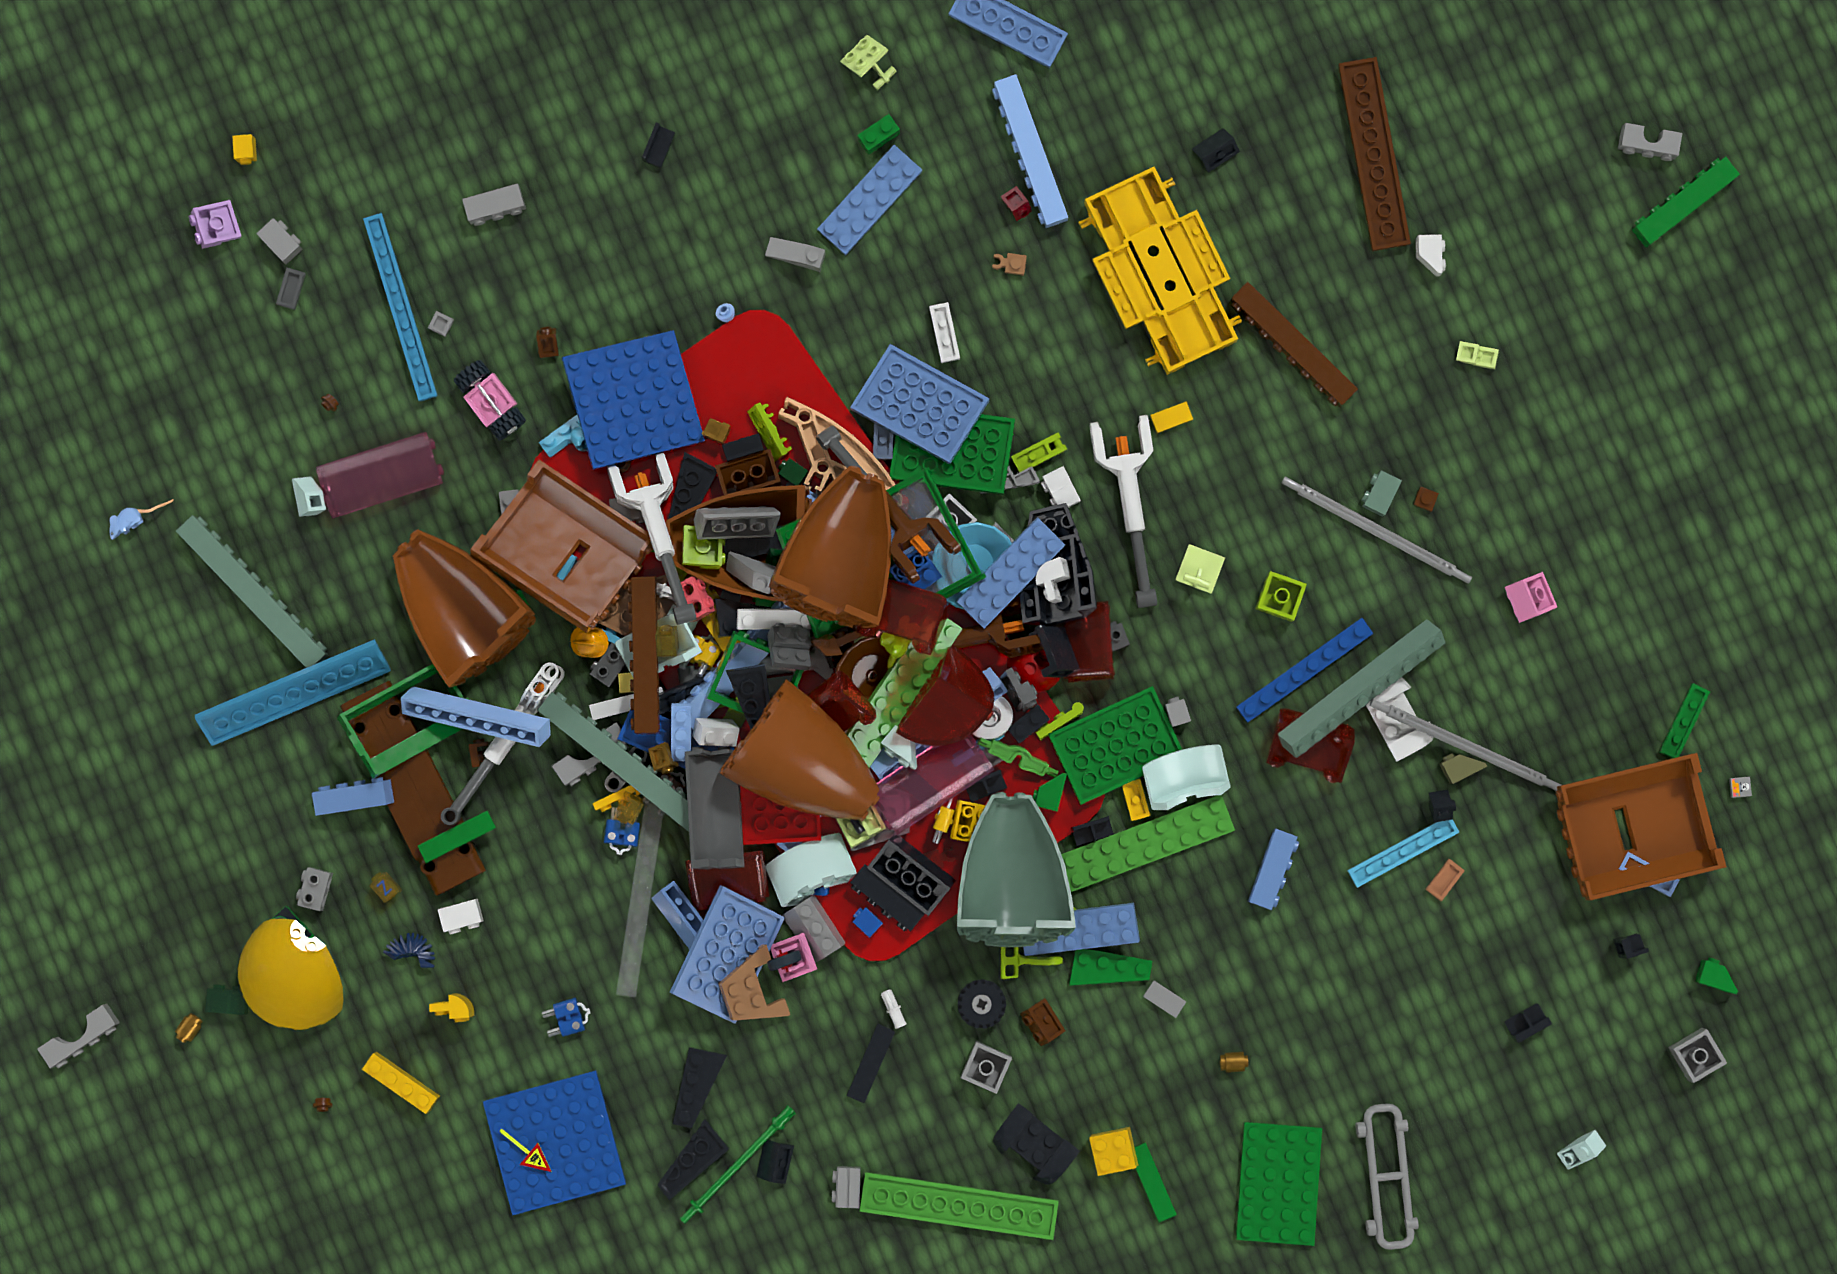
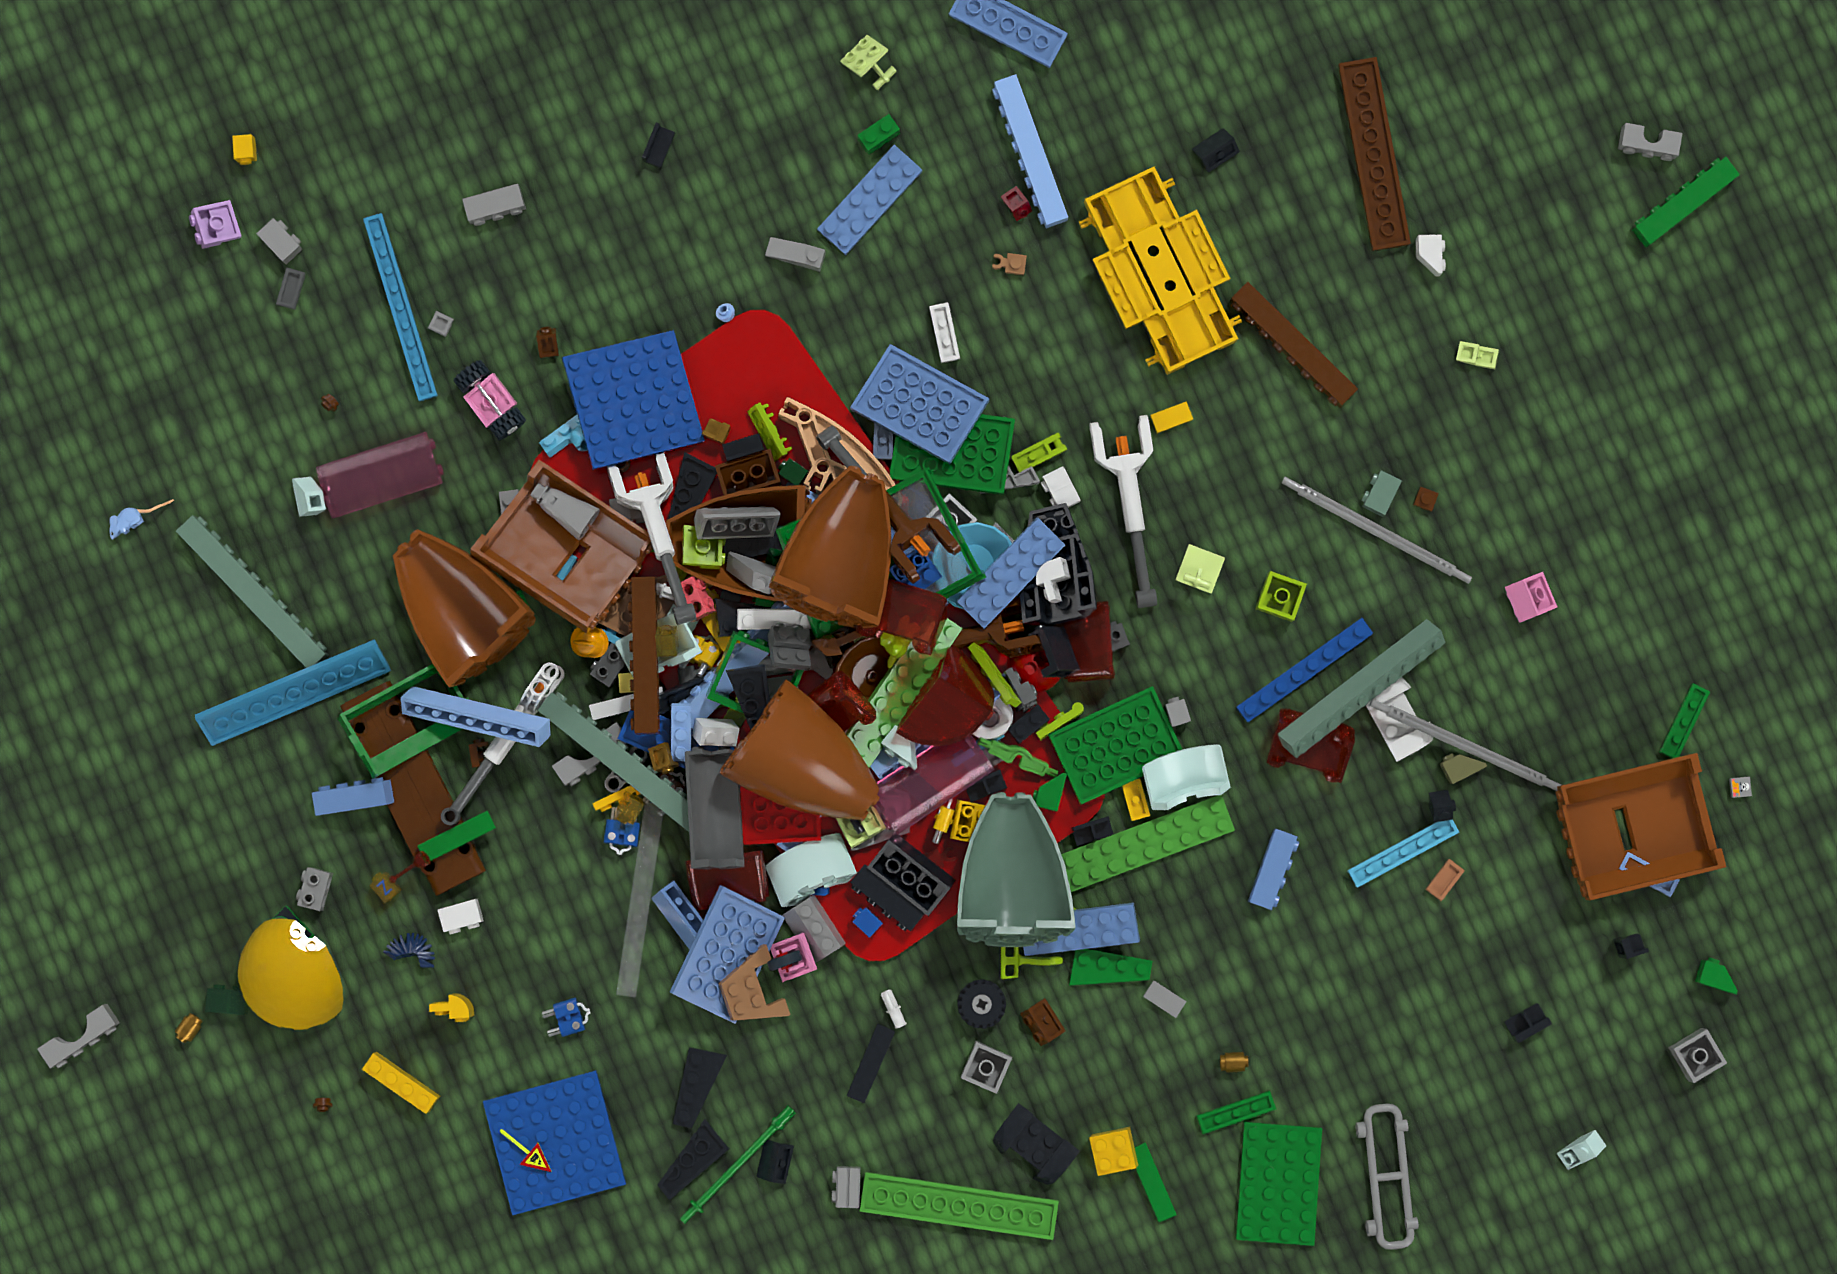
(420, 860): none -> clear red hinge
(566, 510): none -> light grey piece
(997, 680): none -> lime plate
(1236, 1112): none -> green tile

